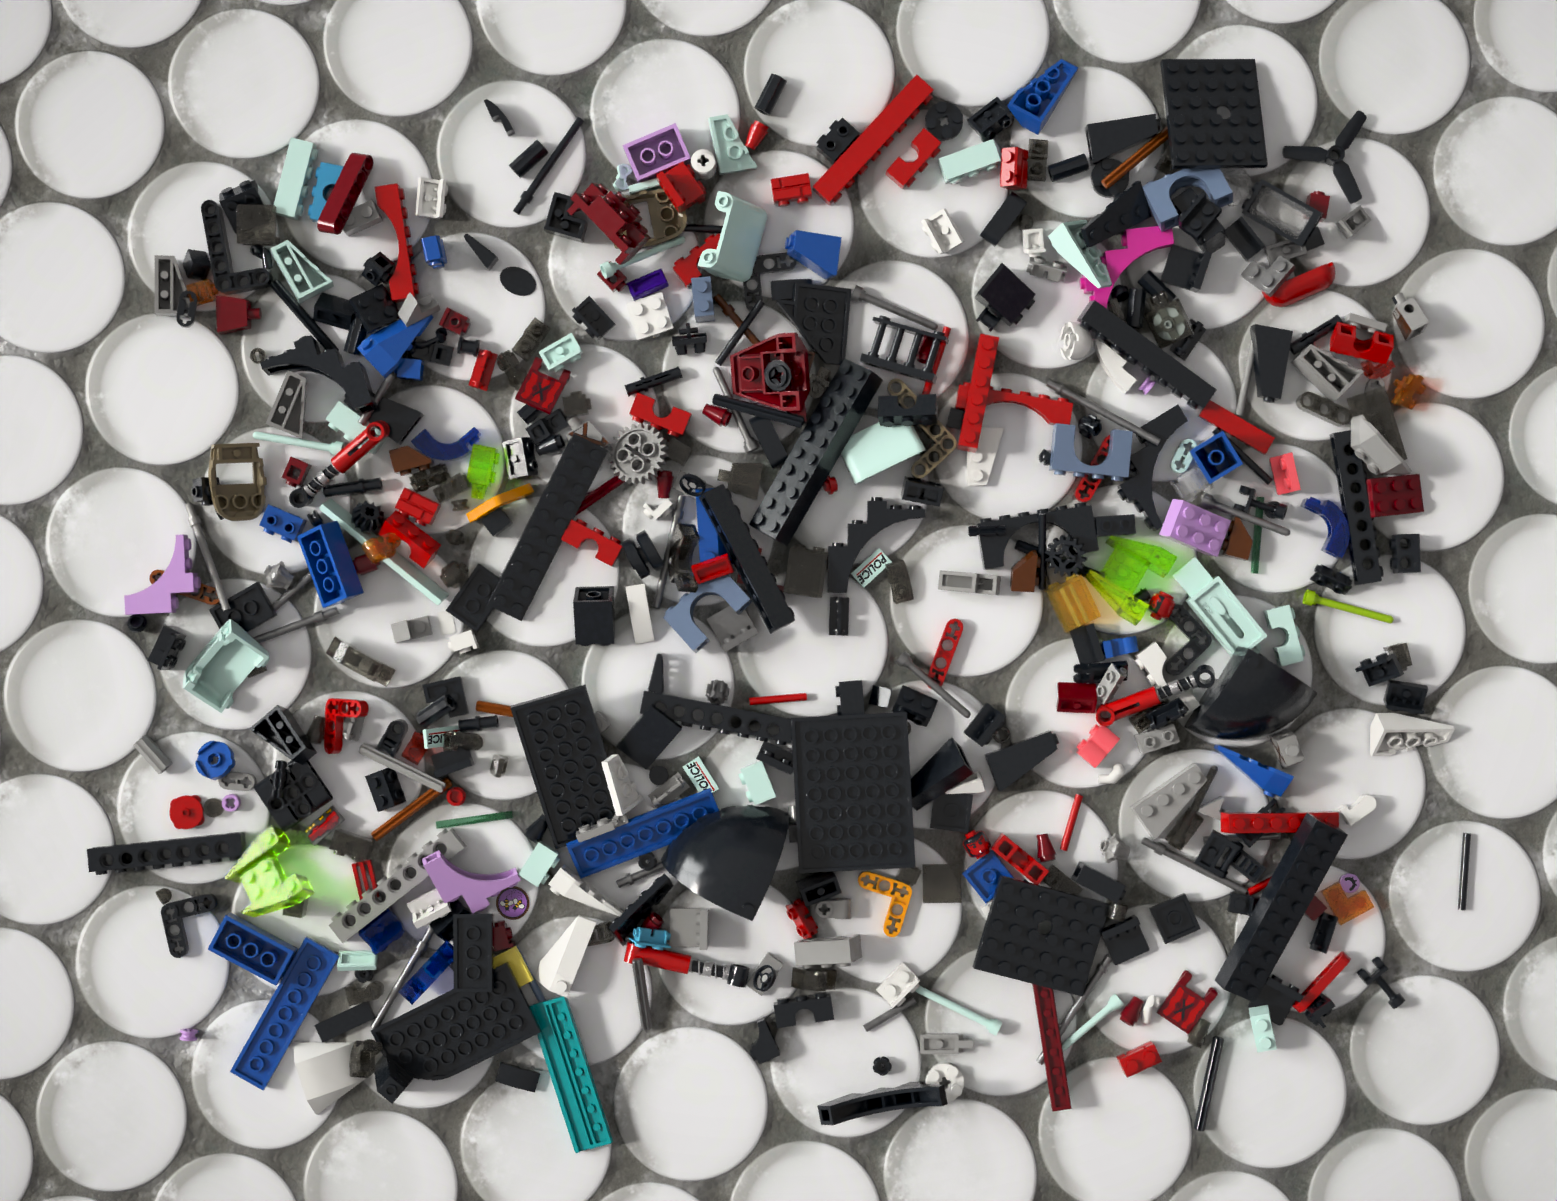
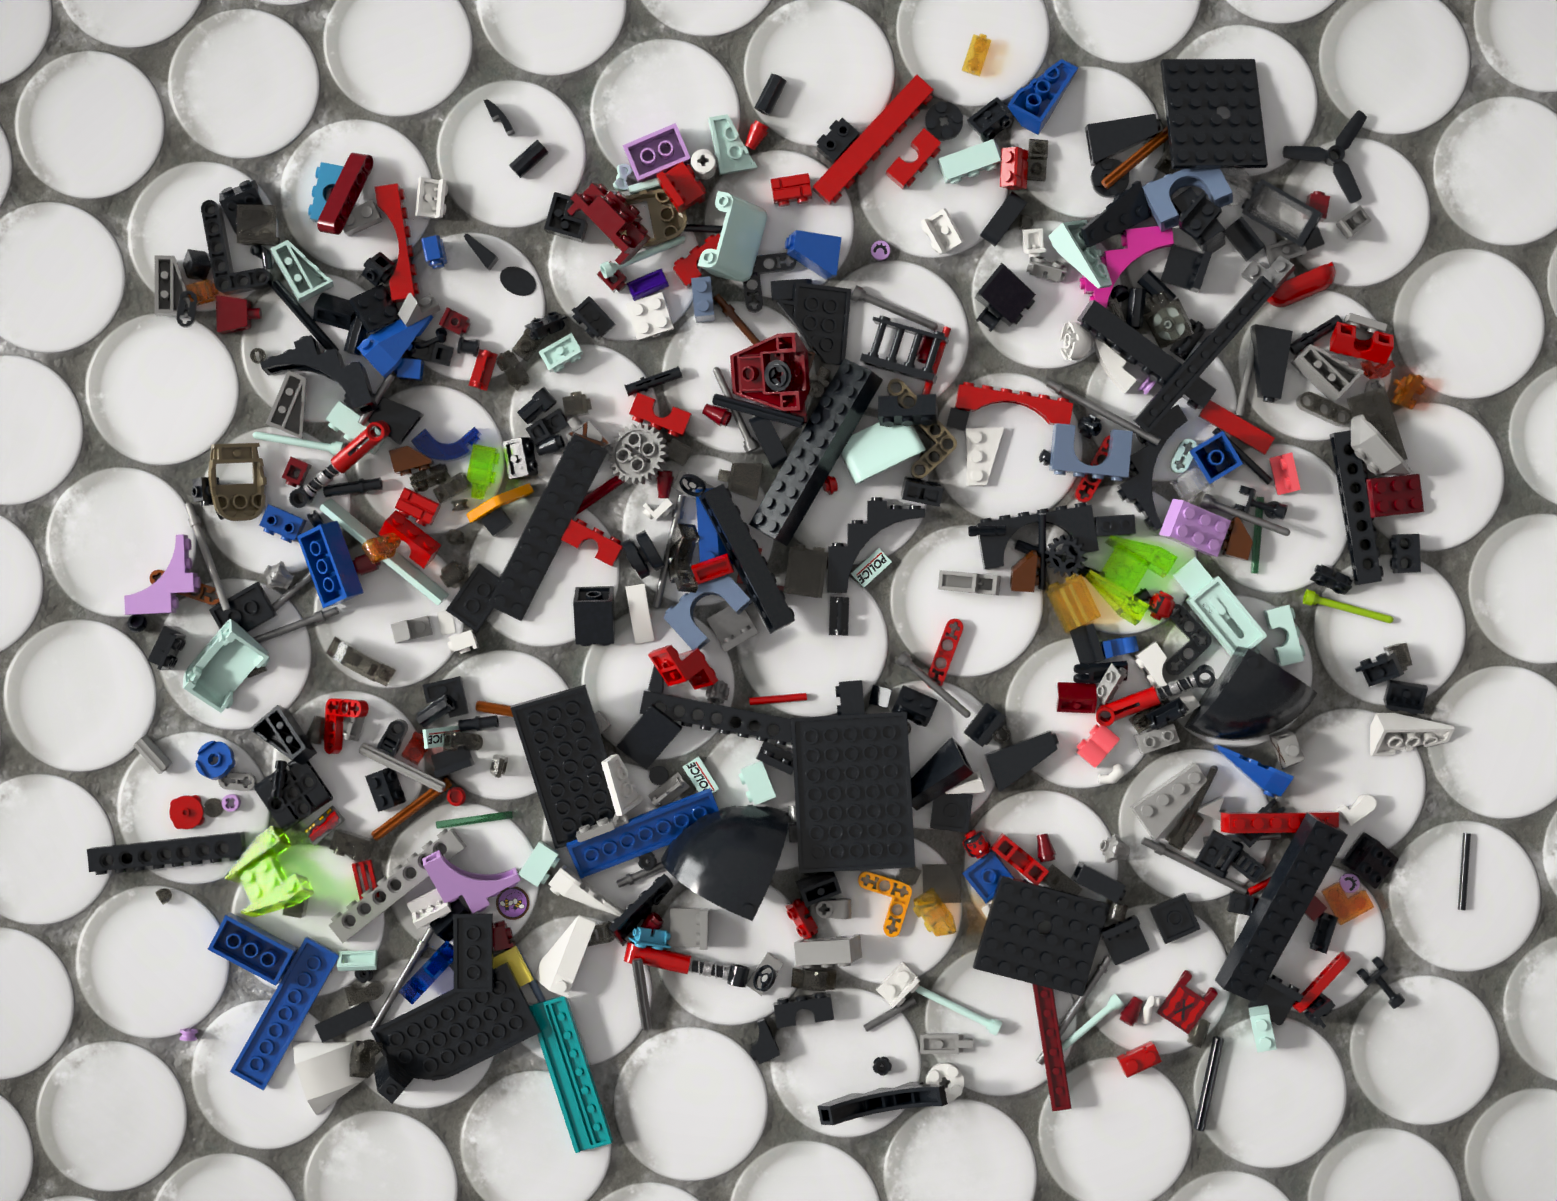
(180, 913): black beam -> none
(294, 178): light aqua brick -> none
(367, 517): black gear -> none
(382, 931): clear blue bracket -> none
(517, 1077): black slope -> none
(527, 196): black bar -> none
(537, 829): black cone -> none
(539, 326): none -> black hinge
(540, 389): flag -> none
(681, 342): black hips -> none
(683, 667): none -> red bracket
(739, 333): black bar -> none
(880, 250): none -> lavender tile
(900, 582): clear smoke slope -> none
(935, 913): none -> clear yellow slope
(976, 54): none -> clear yellow hinge
(978, 393): red arch -> none
(1068, 167): black axle -> none
(1071, 822): red bar -> none
(1205, 354): none -> black plate
(1336, 522): clear blue arch -> none
(1370, 860): none -> black bracket
(1409, 316): light grey torso -> none

